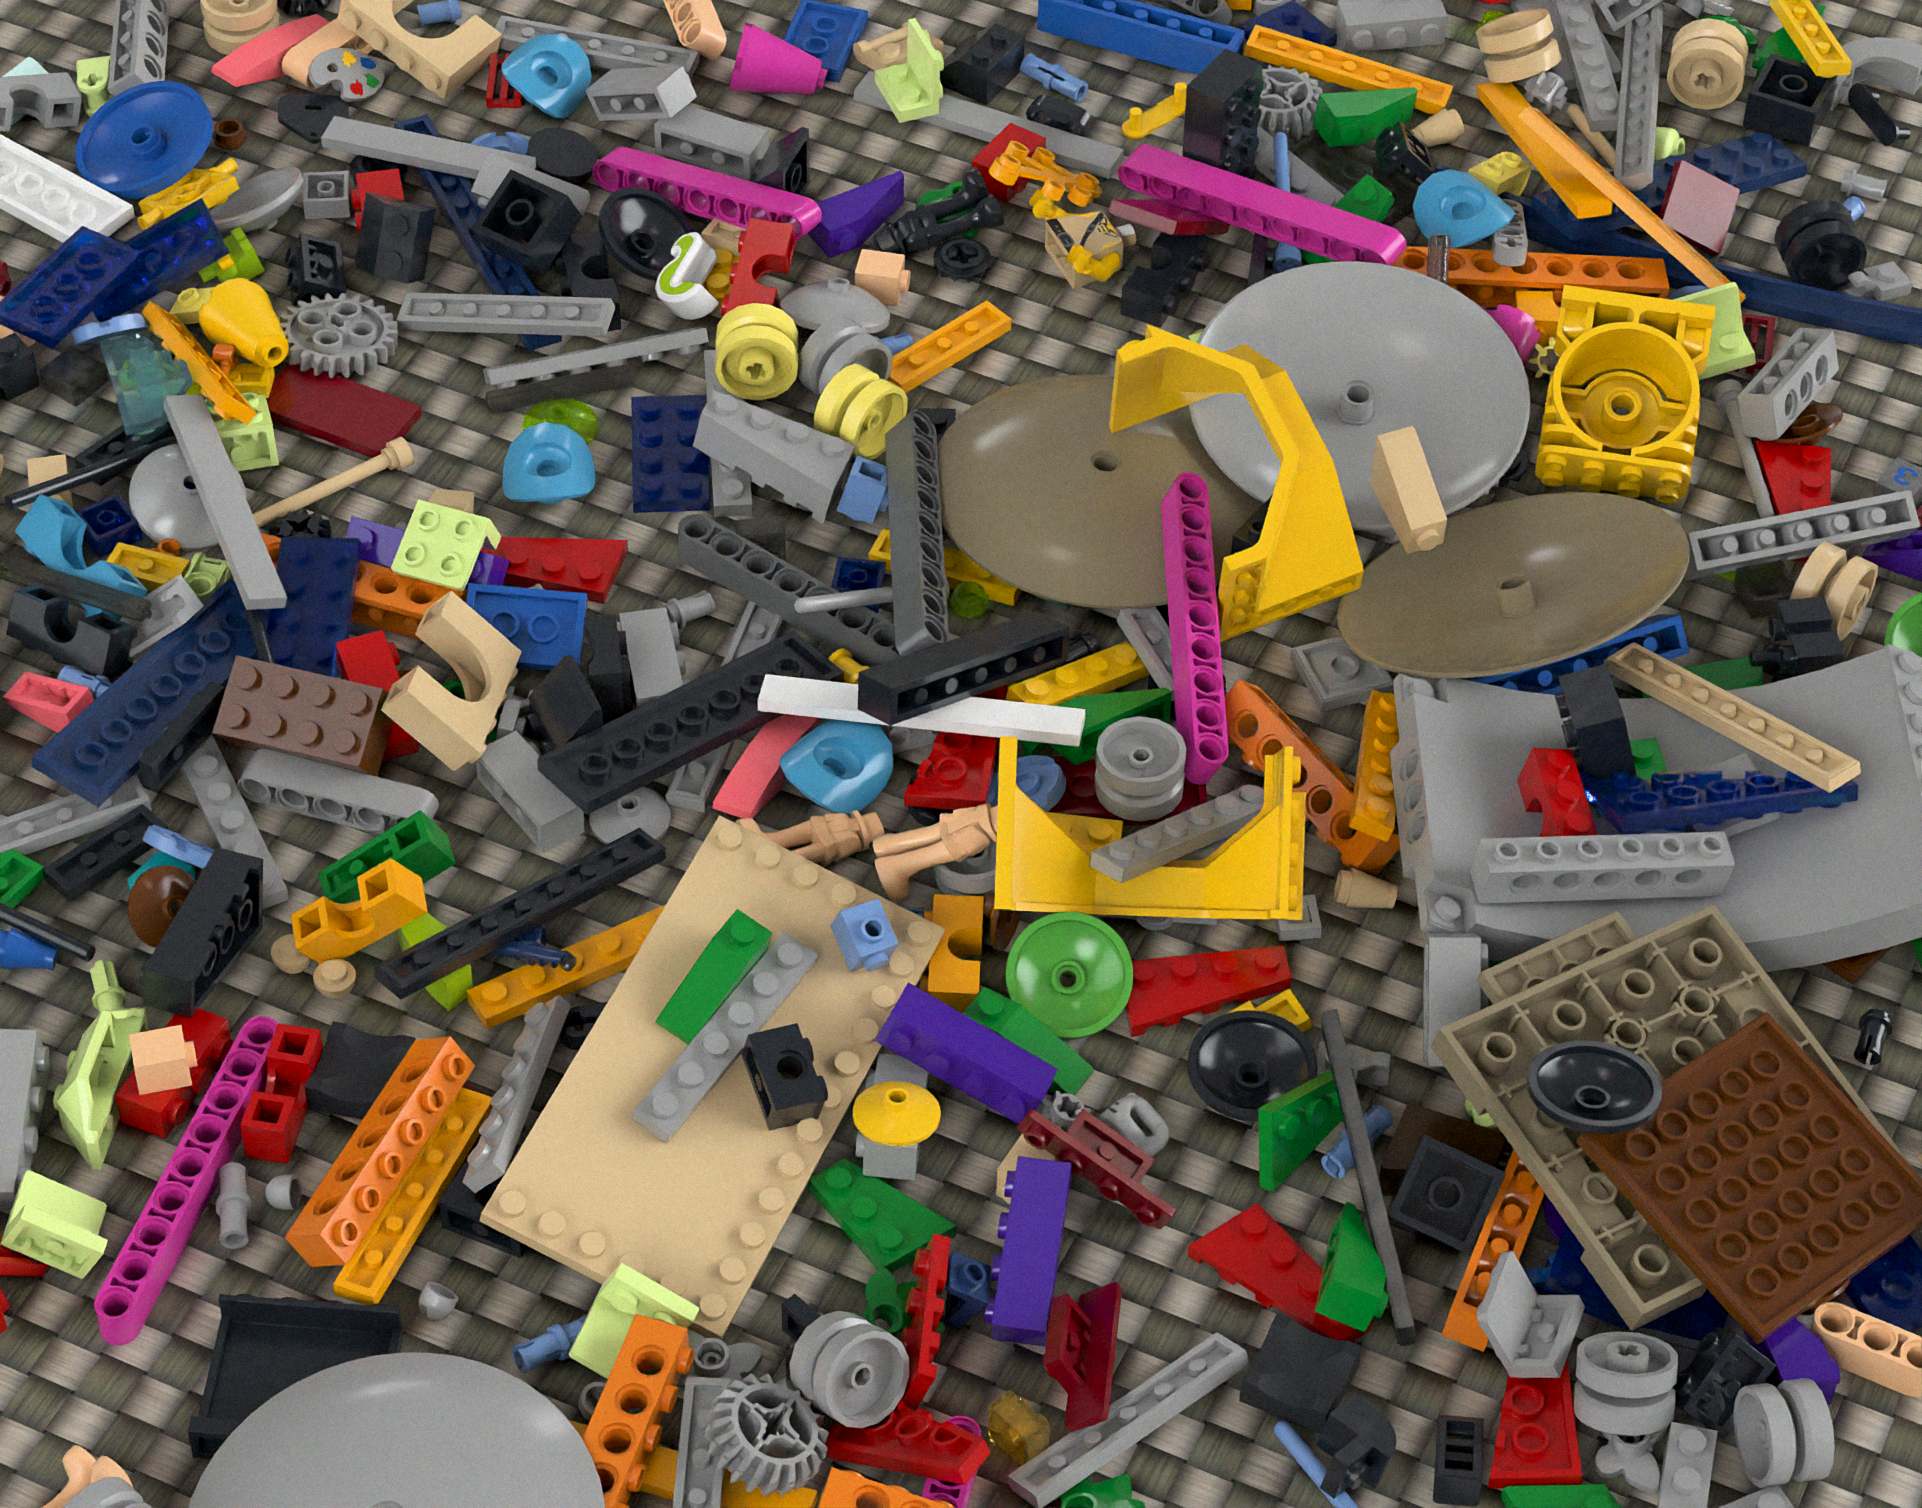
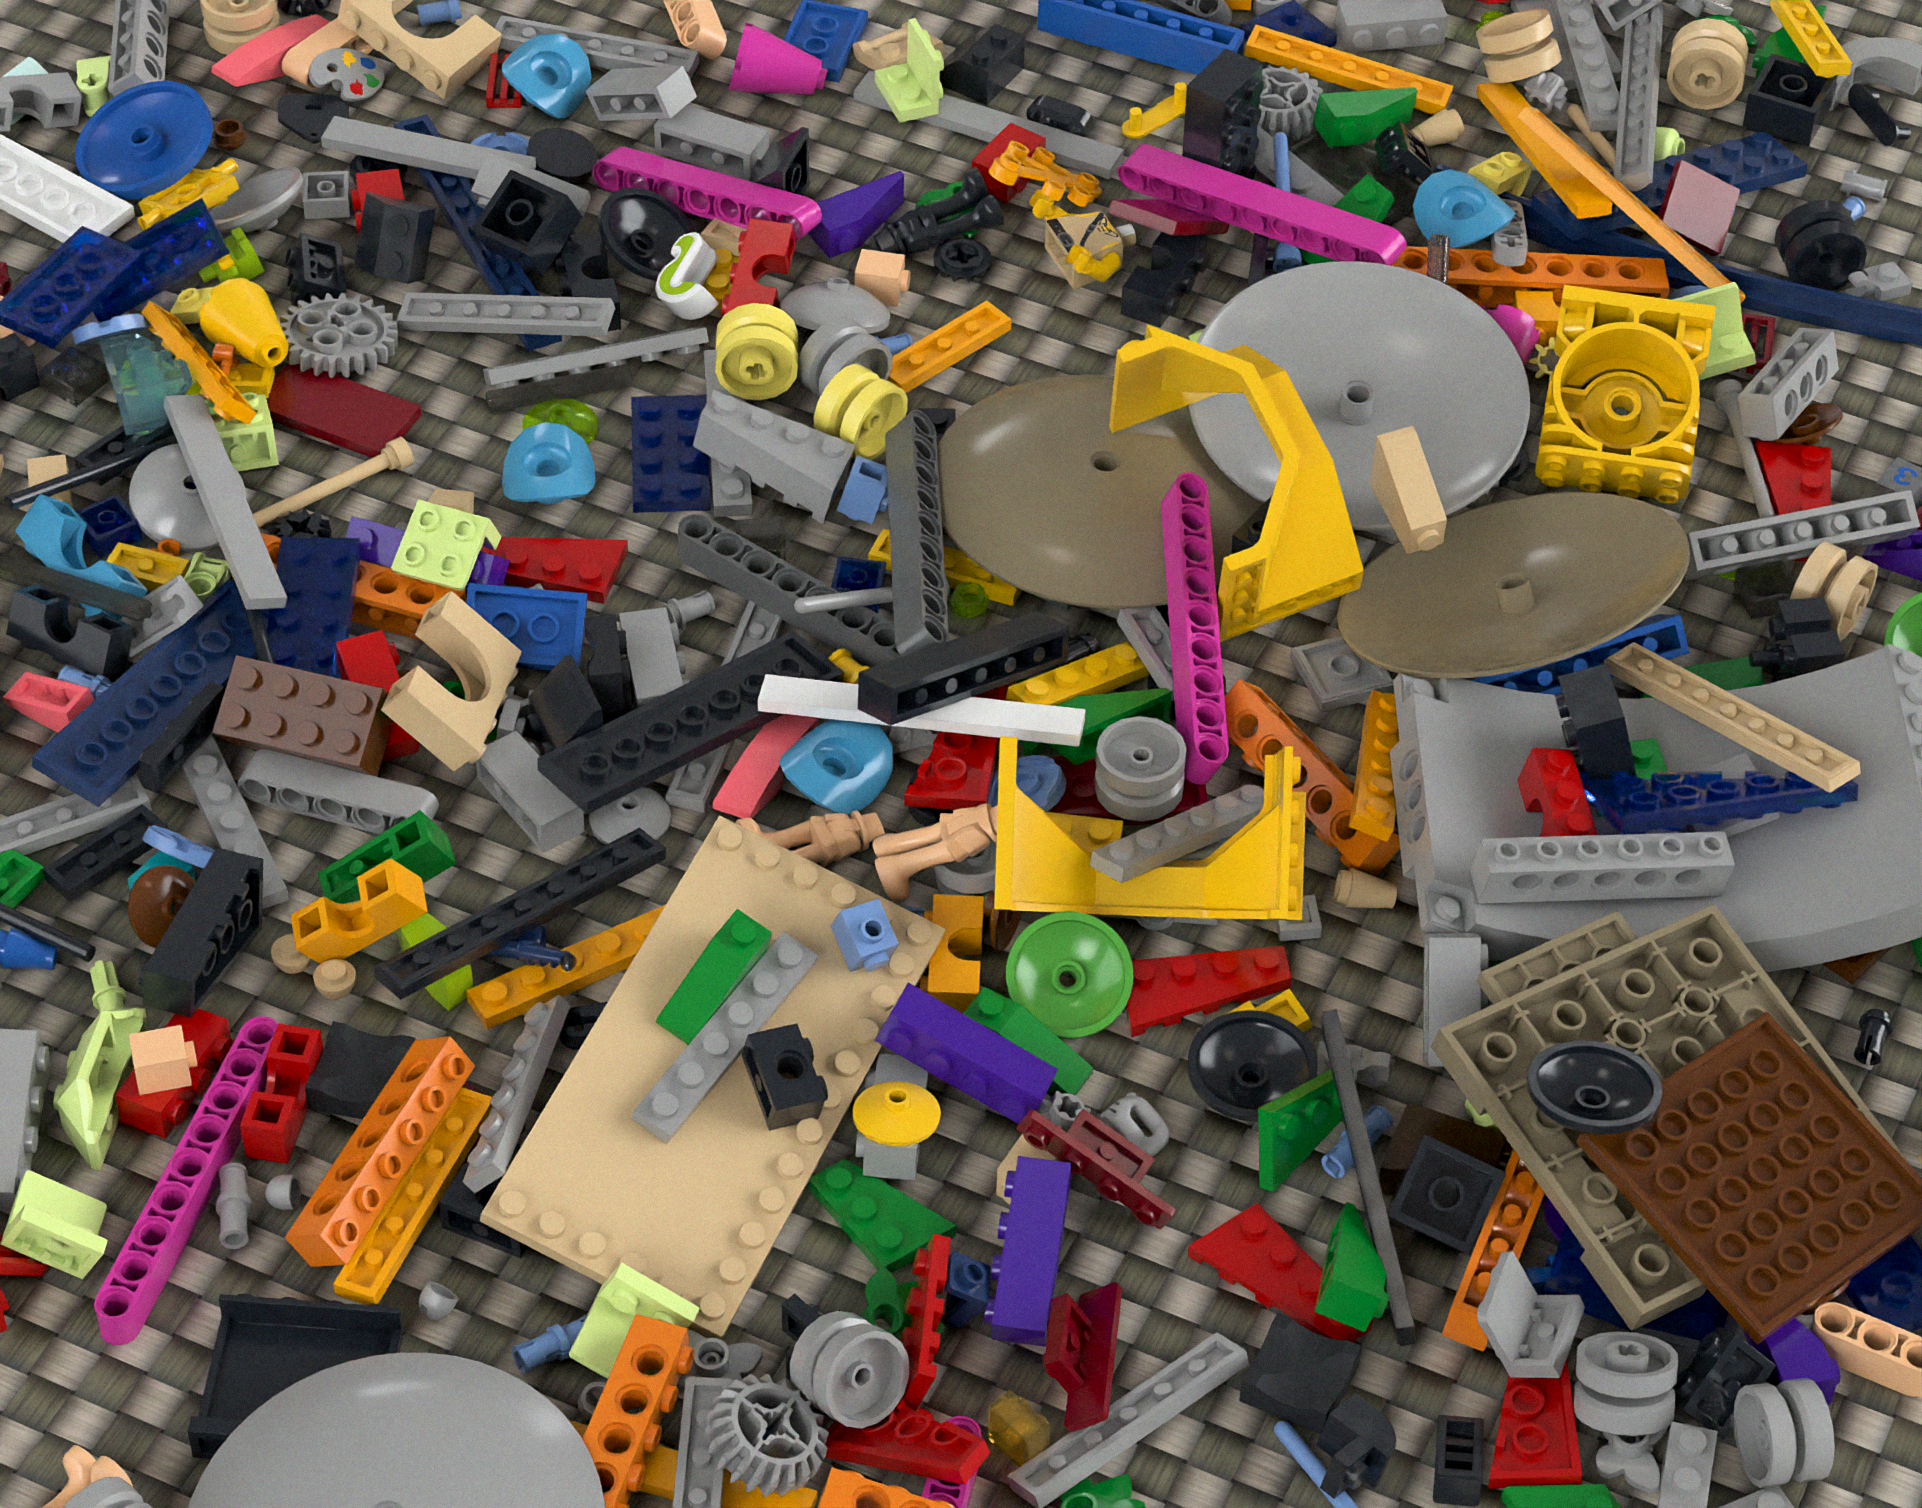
(1054, 77): medium blue pin -> none

